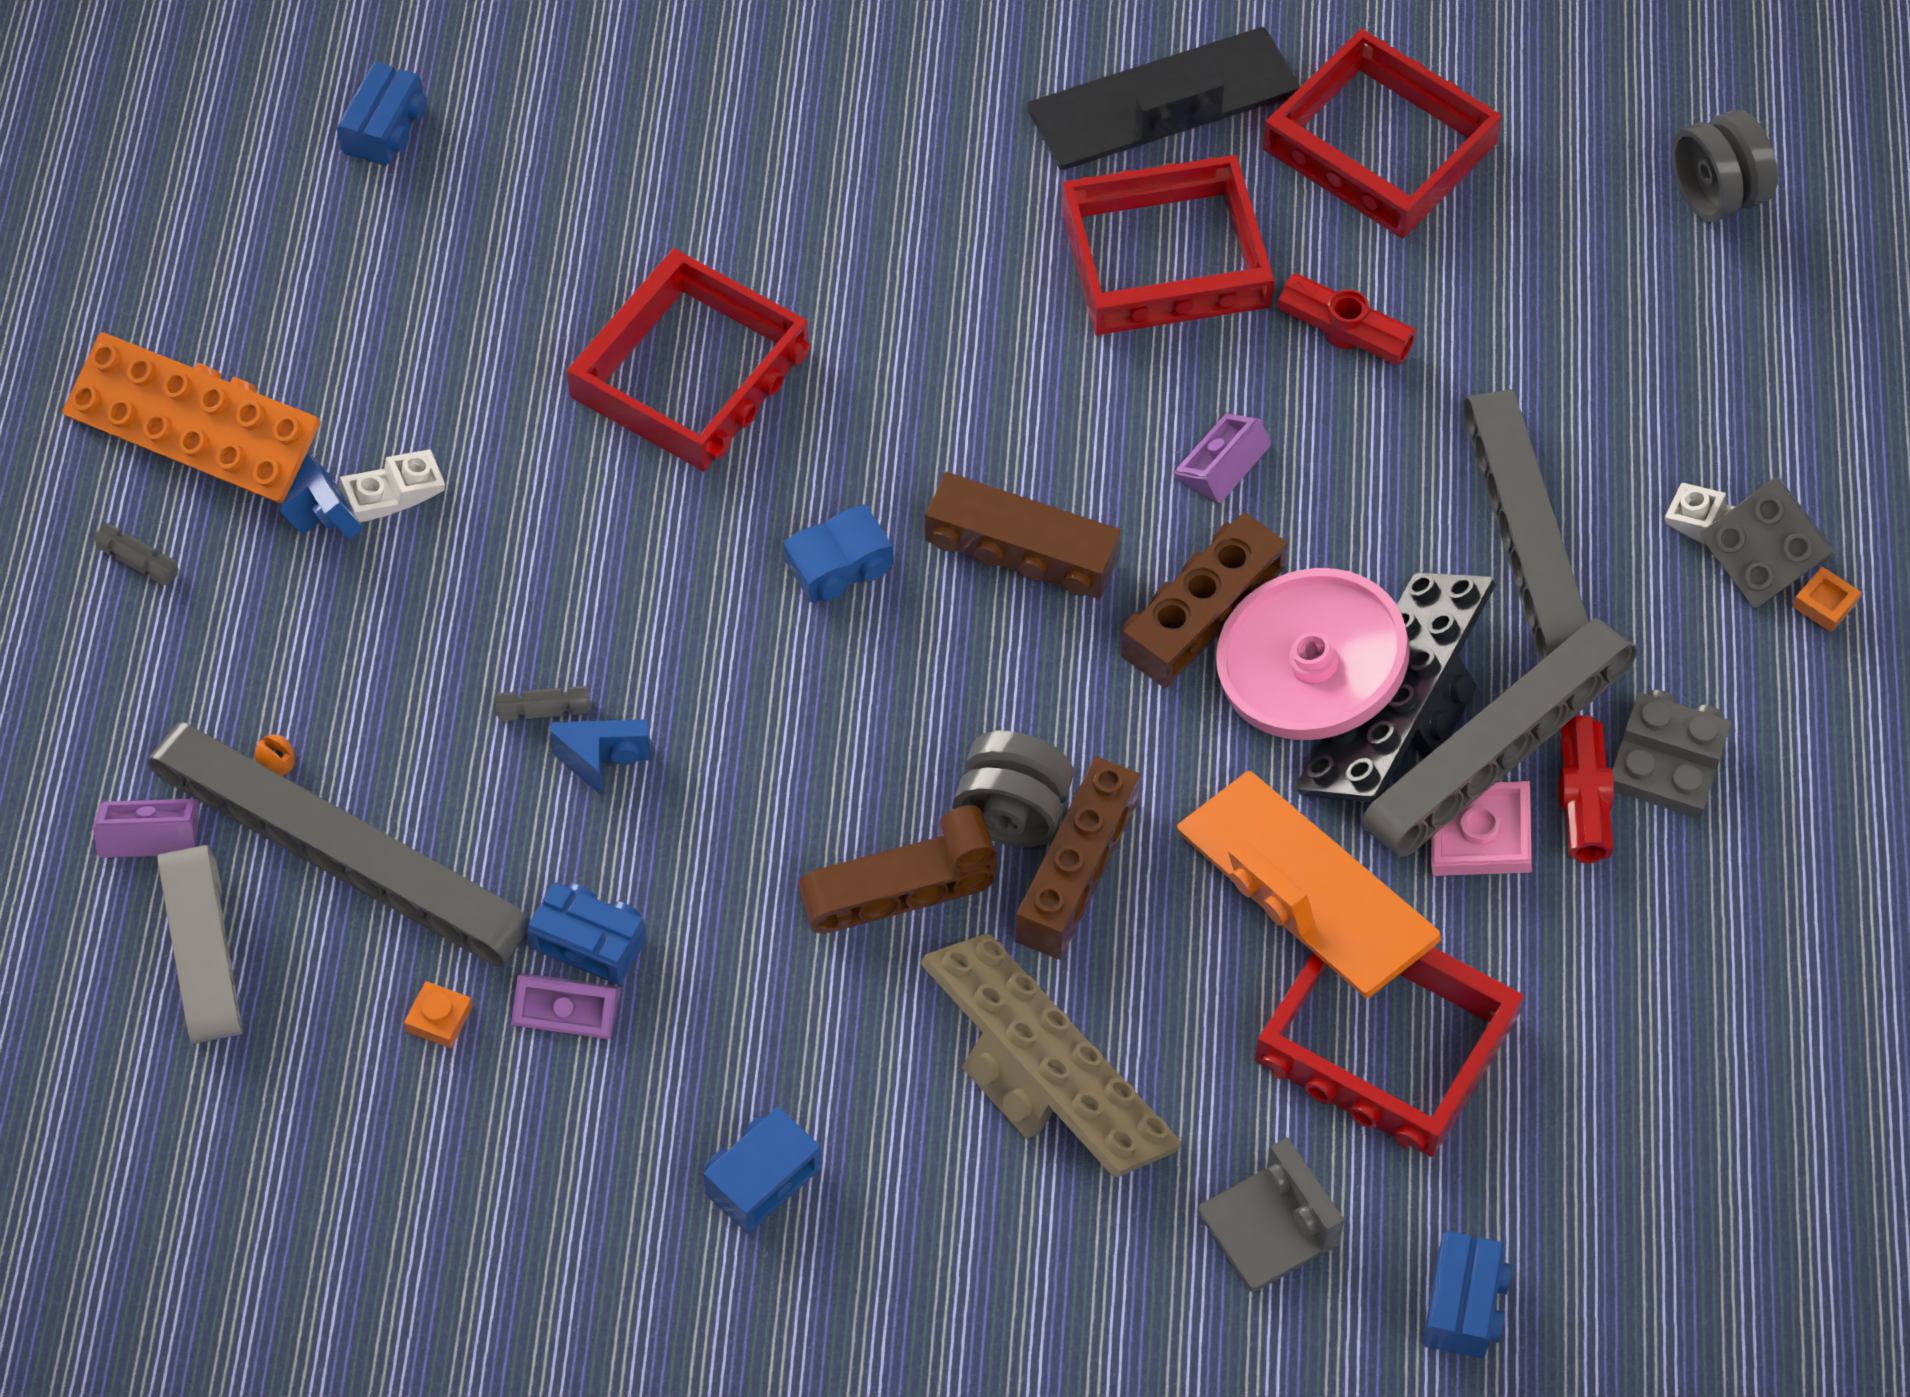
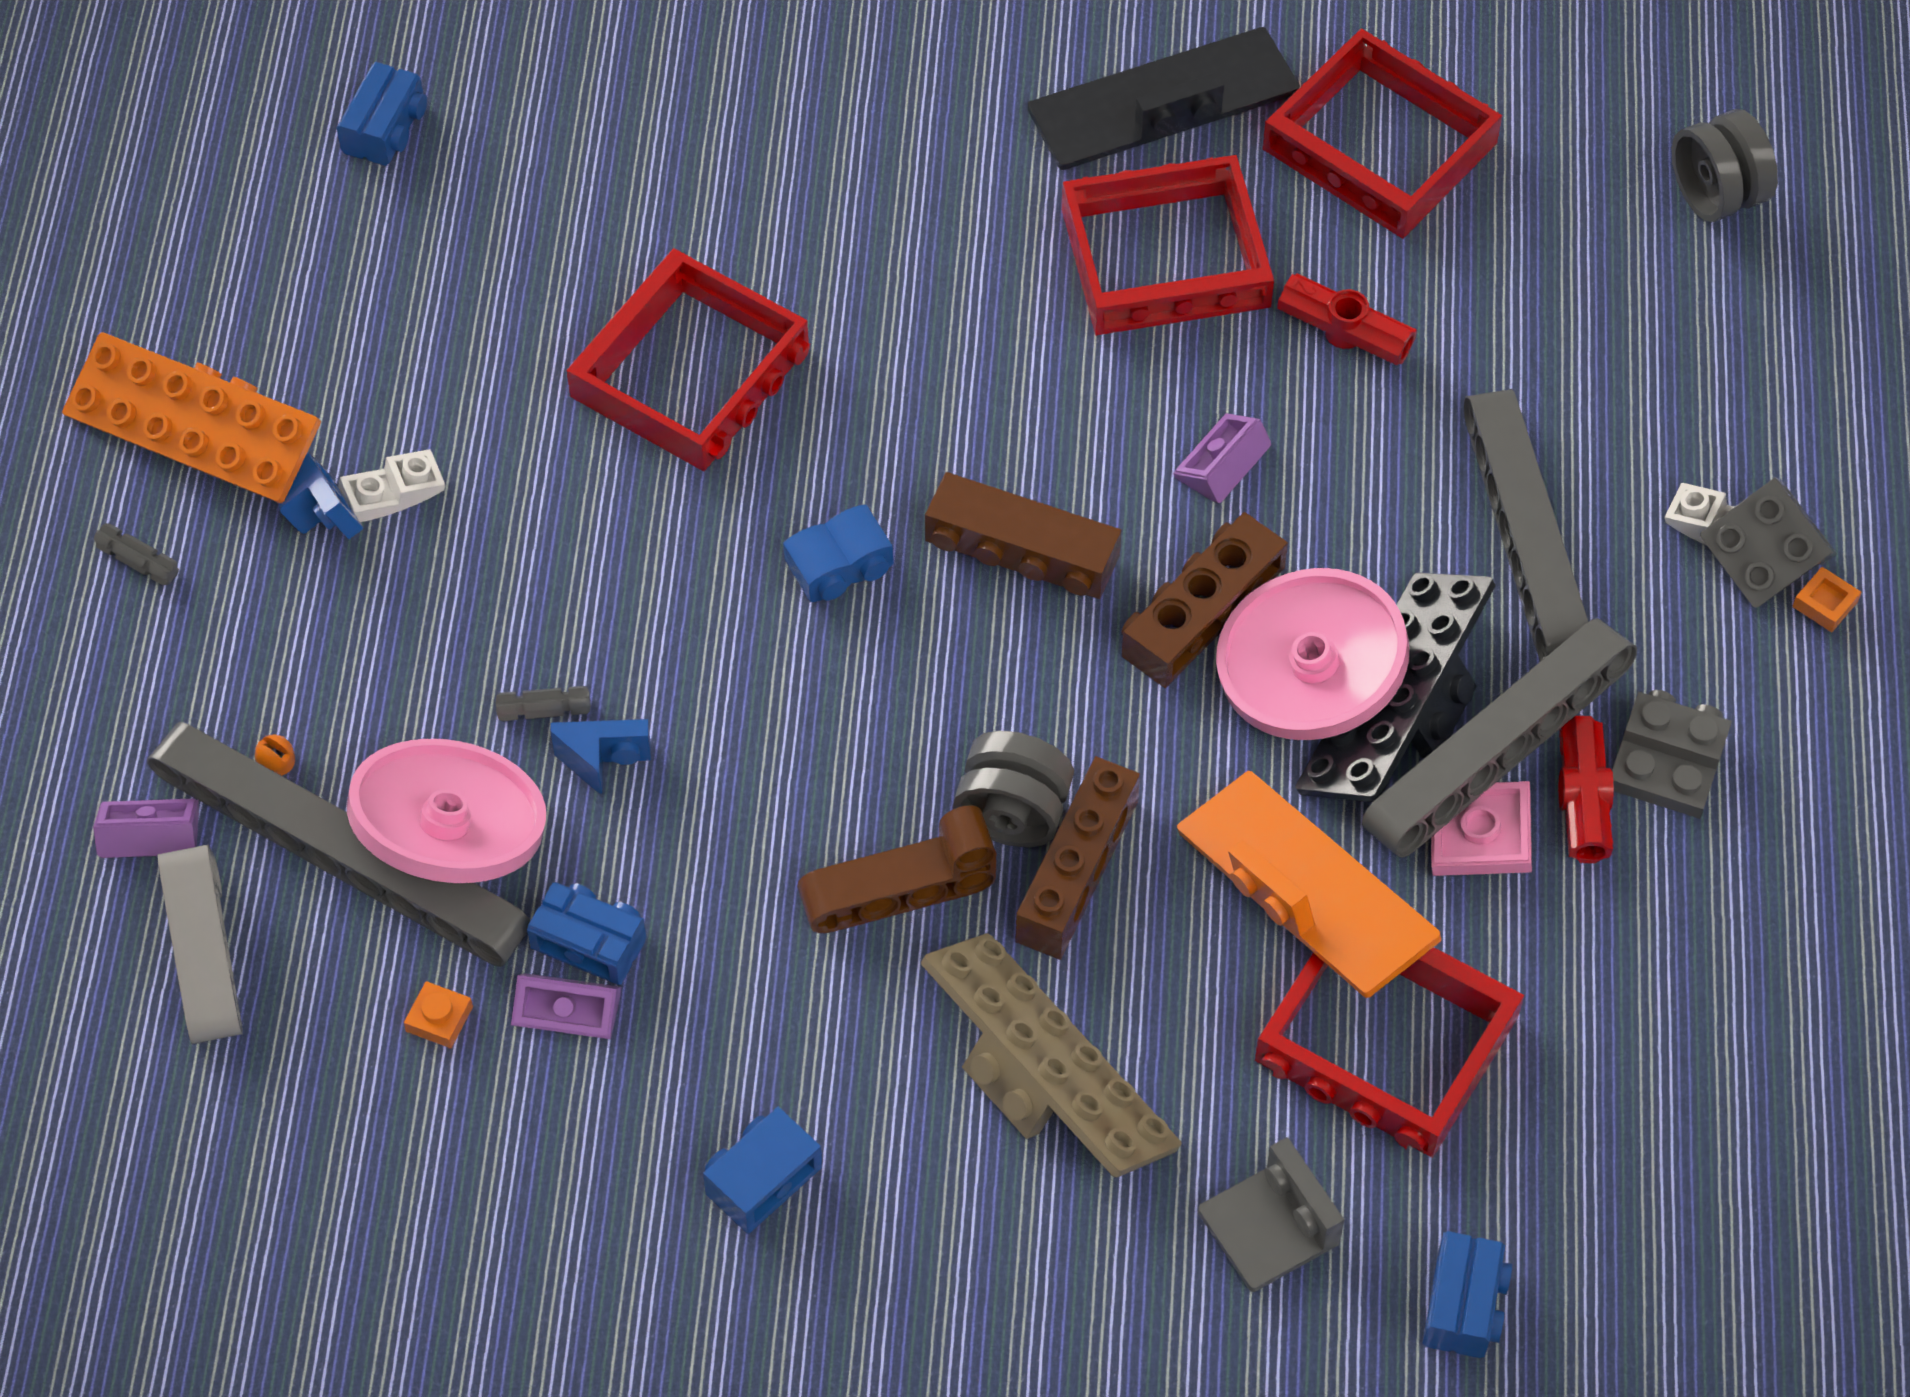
(446, 810): none -> bright pink dish

